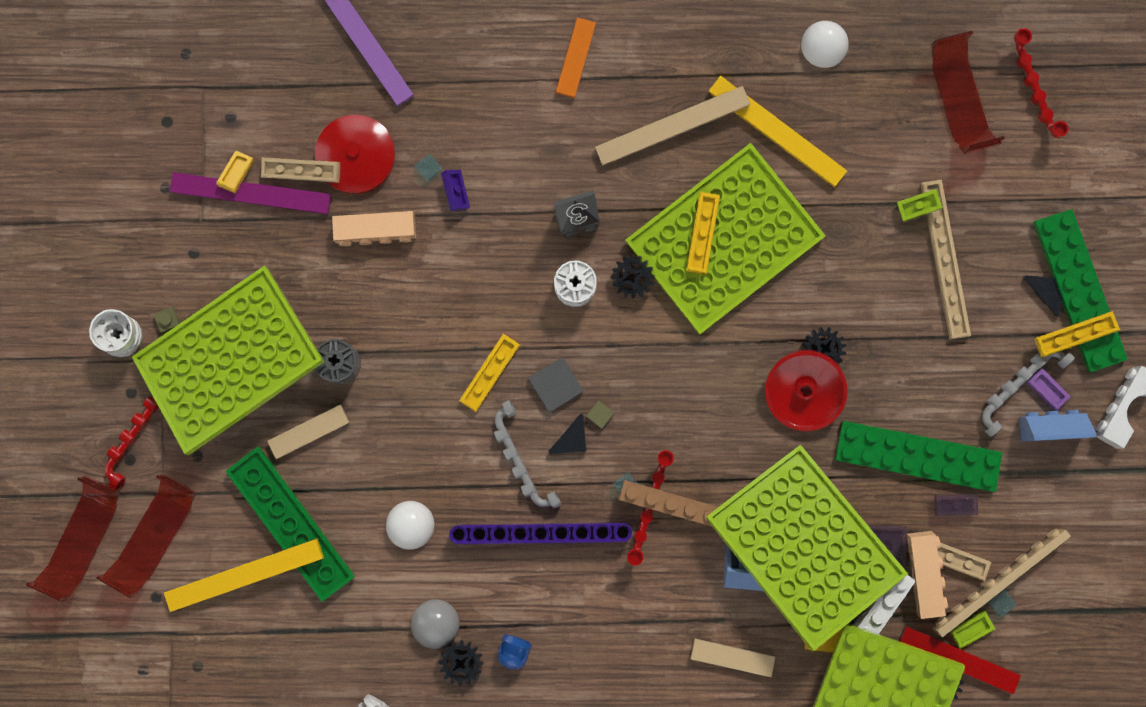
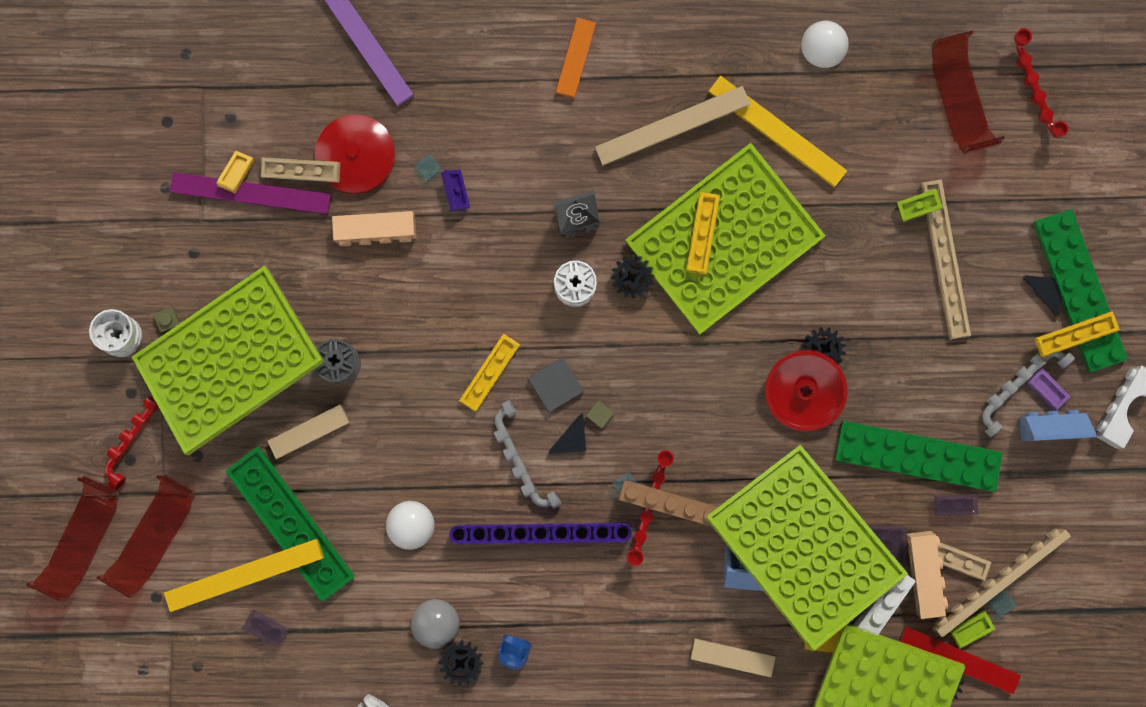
(265, 628): none -> clear purple plate

